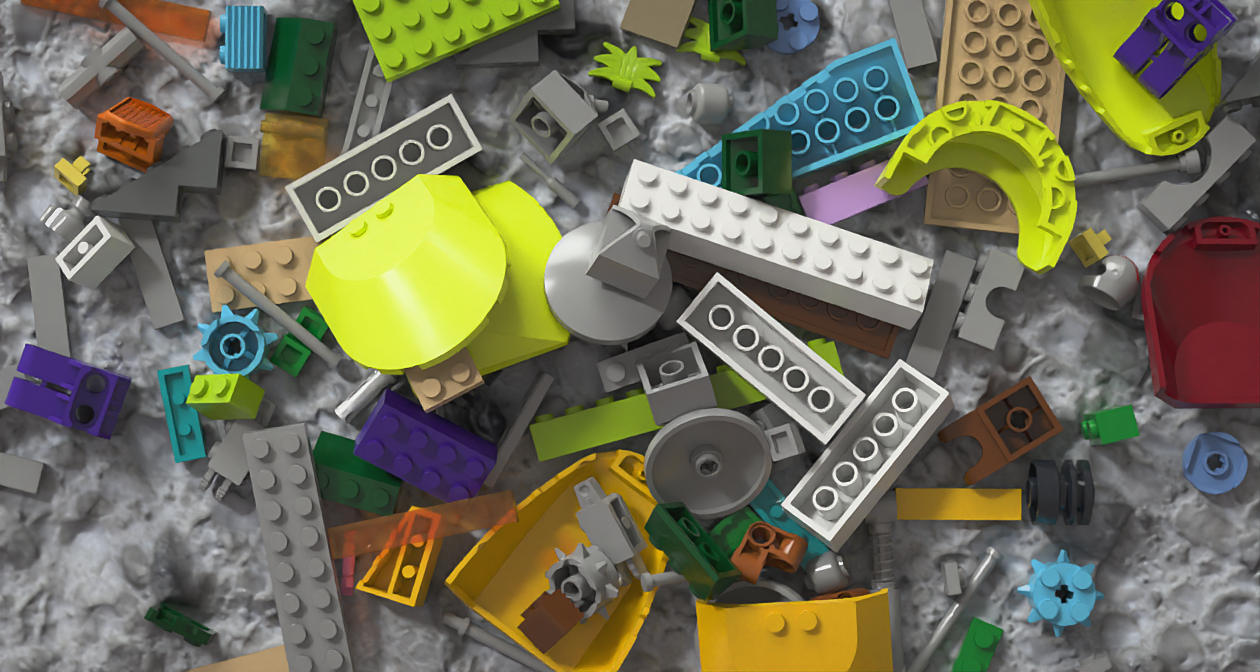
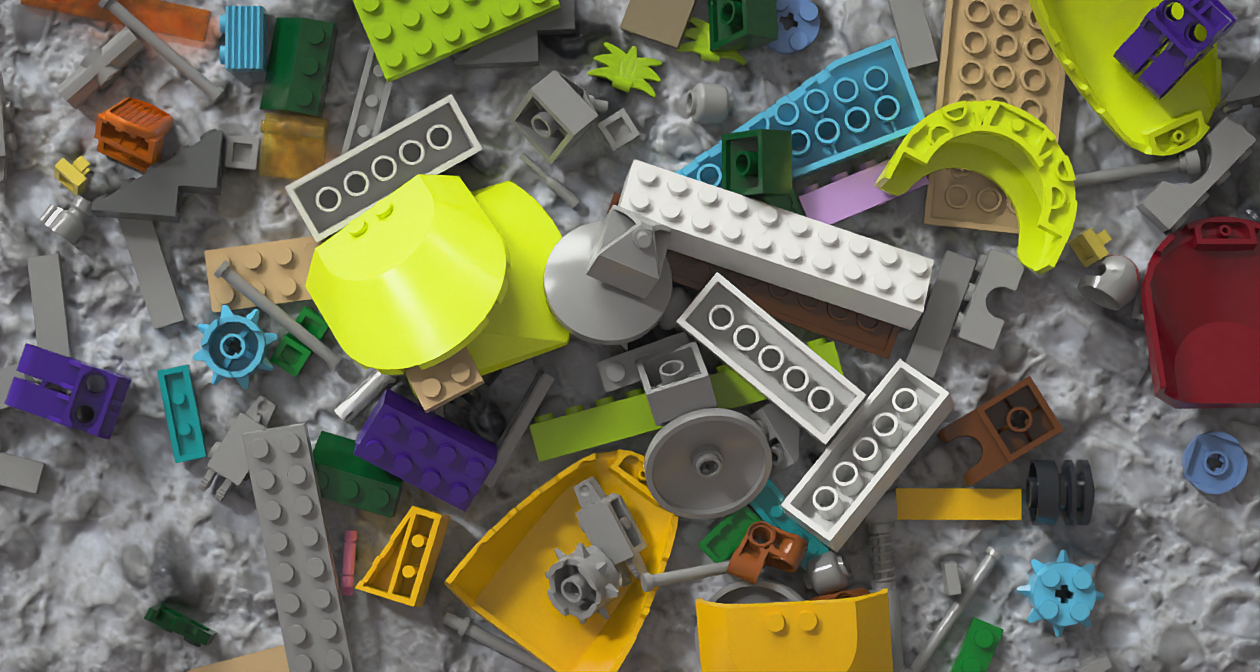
(95, 252): white brick -> none
(225, 396): lime brick -> none
(423, 524): clear orange tile -> none
(549, 619): reddish brown brick -> none
(691, 550): dark green slope -> none
(784, 441): light grey plate -> none
(1109, 425): green brick -> none

